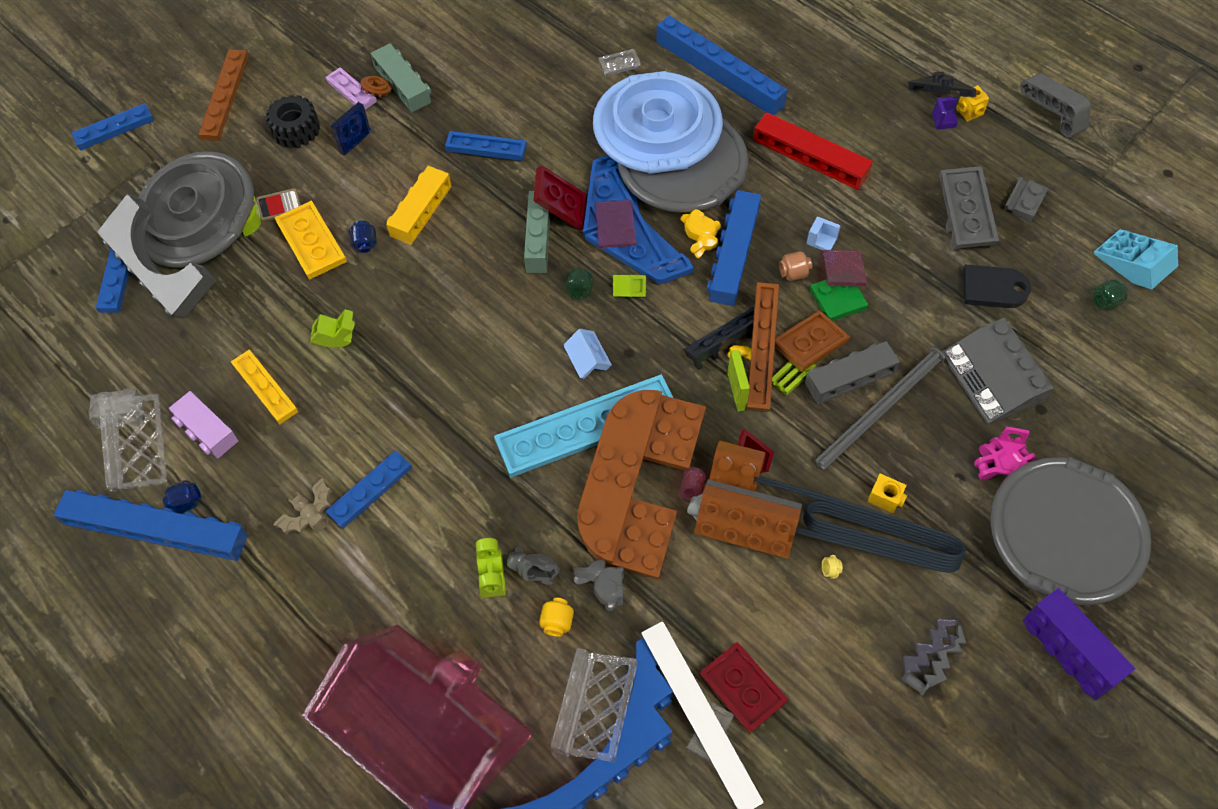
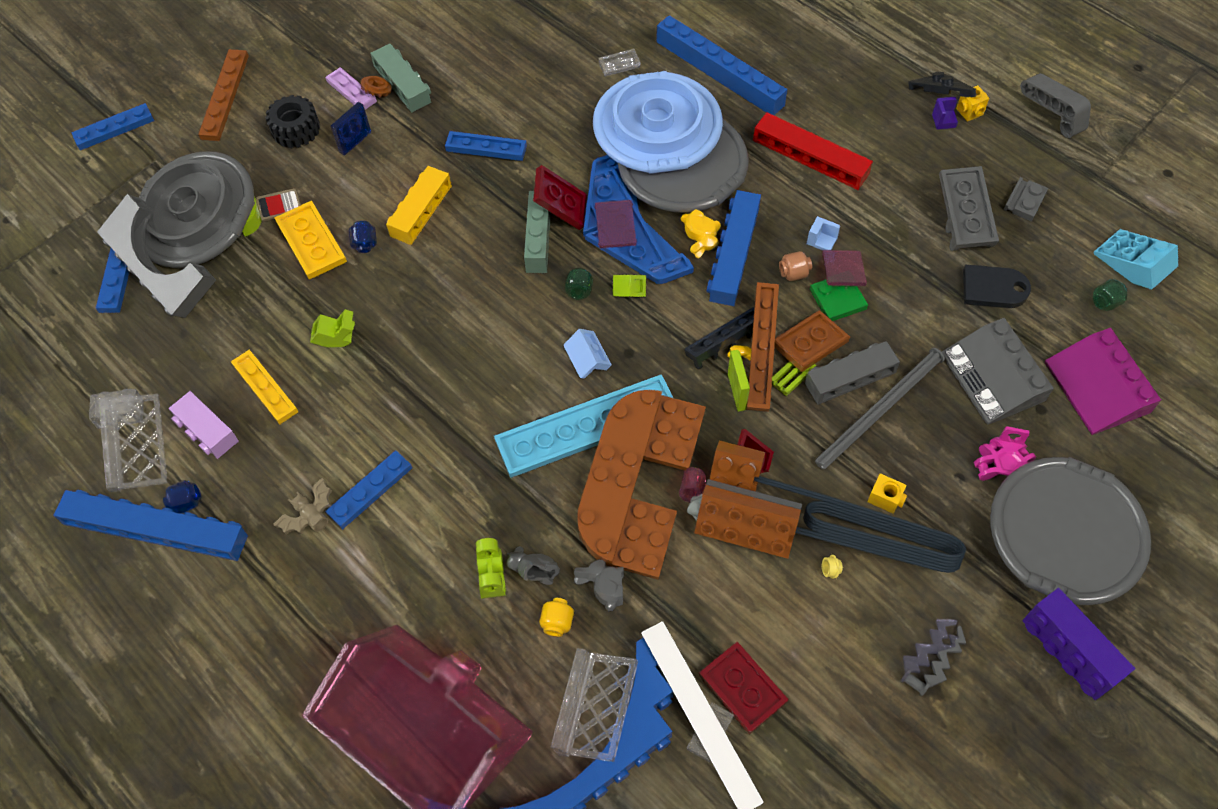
(1103, 382): none -> magenta slope

